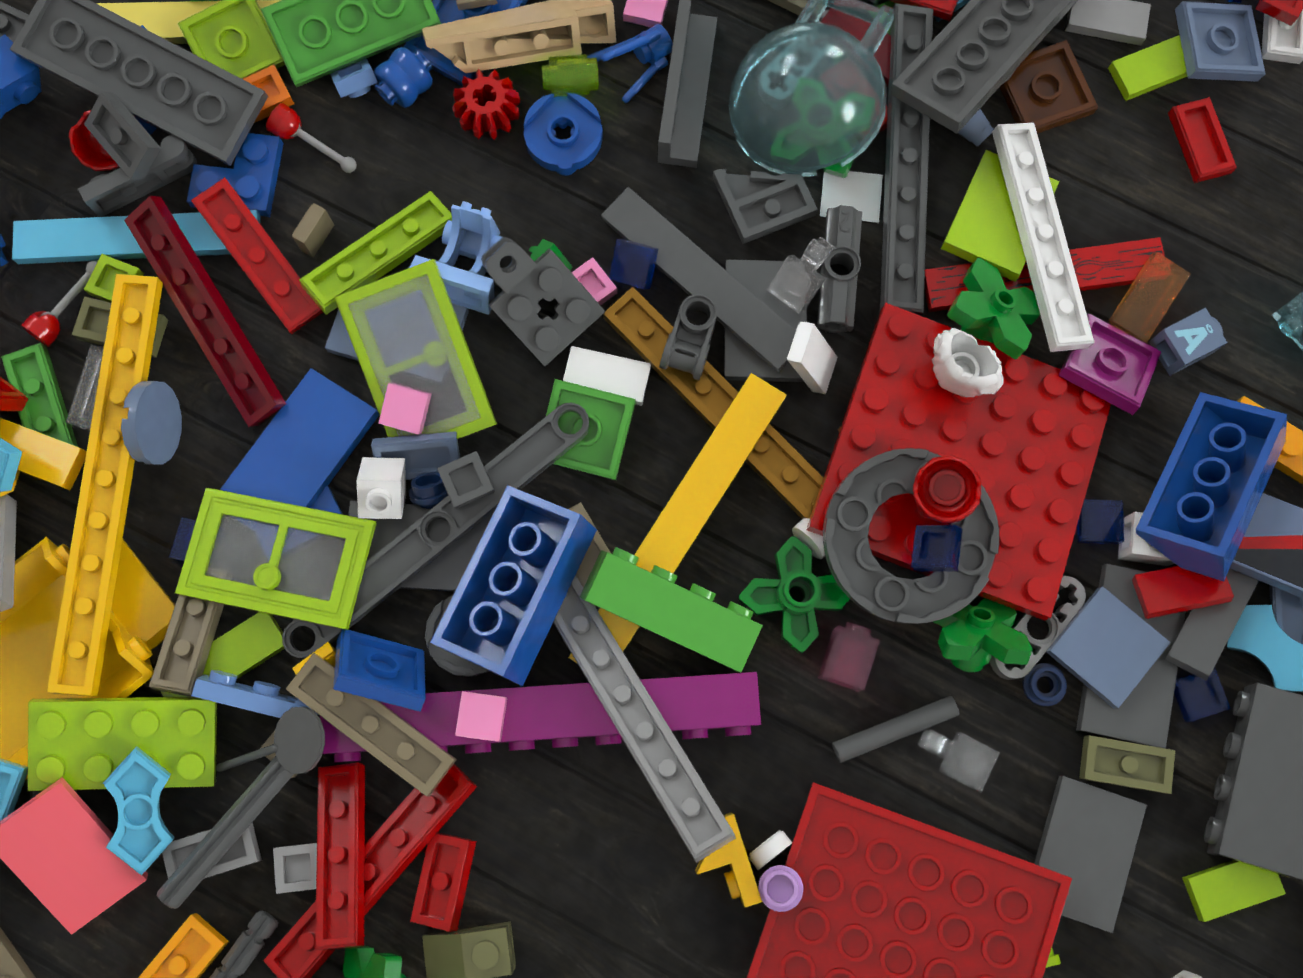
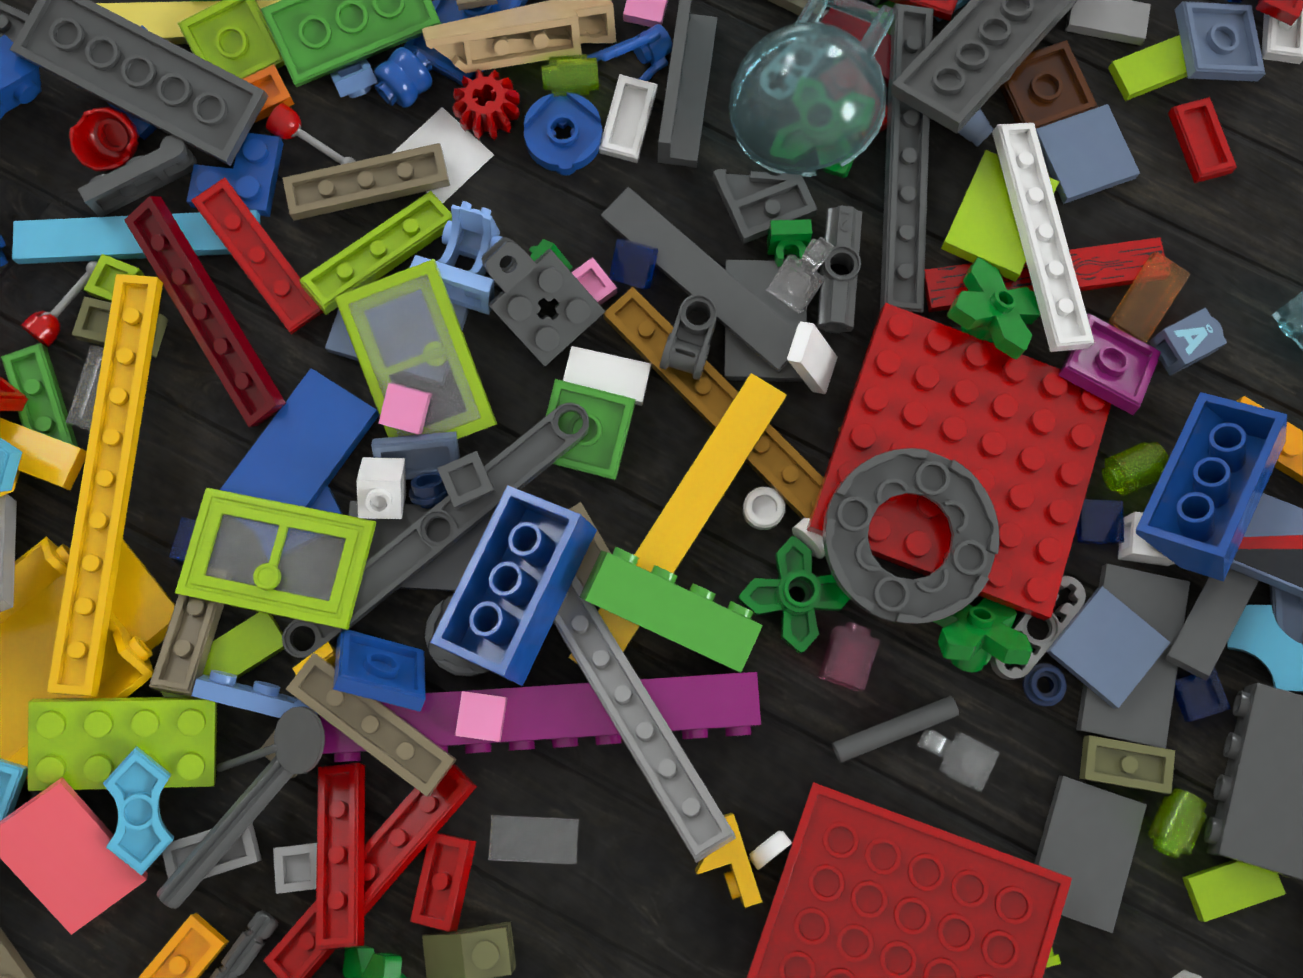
(122, 136): dark grey plate -> none
(152, 422): sand blue tile -> none
(313, 230): dark tan tile -> none
(366, 181): none -> dark tan plate
(461, 150): none -> white sticker
(533, 839): none -> clear tile
(628, 118): none -> white tile
(763, 508): none -> white tile
(780, 888): lavender plate -> none
(788, 238): none -> green tile
(855, 190): white sticker -> none
(936, 548): clear blue tile -> none
(947, 489): red hair -> none
(964, 365): white hair -> none
(1086, 153): none -> sand blue tile
(1135, 467): none -> clear neon green brick
(1177, 823): none -> clear neon green brick
(1178, 590): red tile -> none

